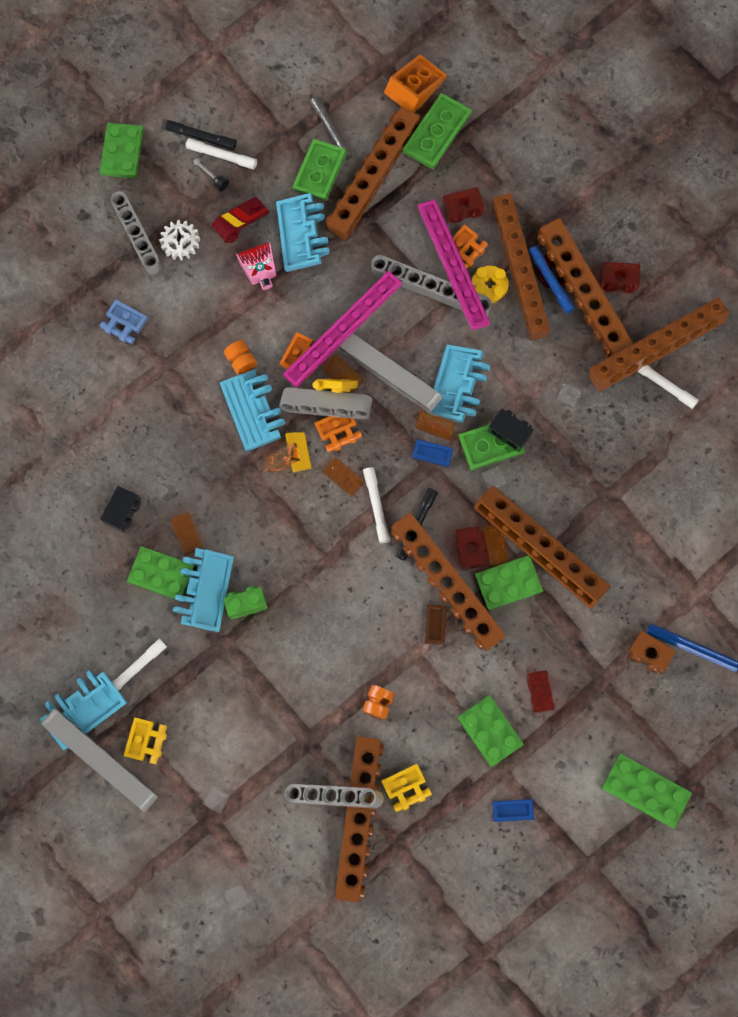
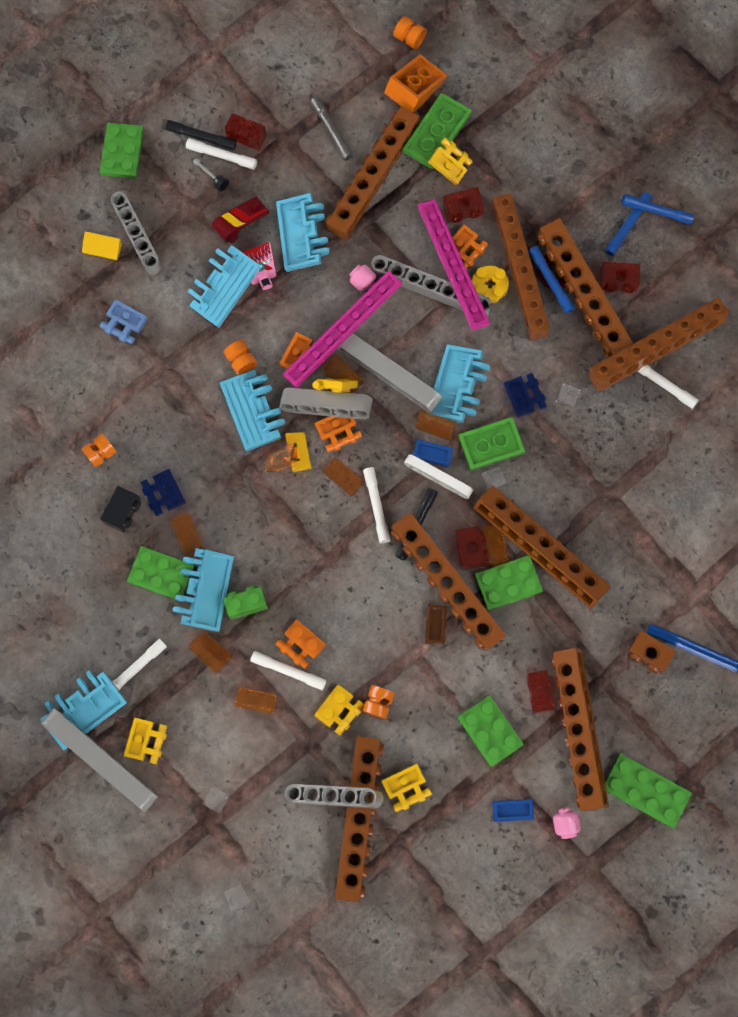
(99, 450): none -> orange wheel
(101, 246): none -> yellow slope
(168, 489): none -> clear blue plate
(172, 236): white gear -> none
(210, 652): none -> clear orange slope
(226, 286): none -> medium azure hinge
(245, 131): none -> clear red brick
(256, 700): none -> clear orange tile
(305, 640): none -> orange plate
(308, 678): none -> white piece
(319, 169): bright green plate -> none
(334, 706): none -> yellow plate
(362, 278): none -> bright pink head
(407, 31): none -> orange wheel
(438, 476): none -> white beam
(446, 164): none -> yellow plate
(510, 429): black brick -> none
(520, 398): none -> clear blue plate
(566, 823): none -> bright pink head
(588, 737): none -> dark orange brick
(617, 241): none -> blue piece
(637, 203): none -> blue piece

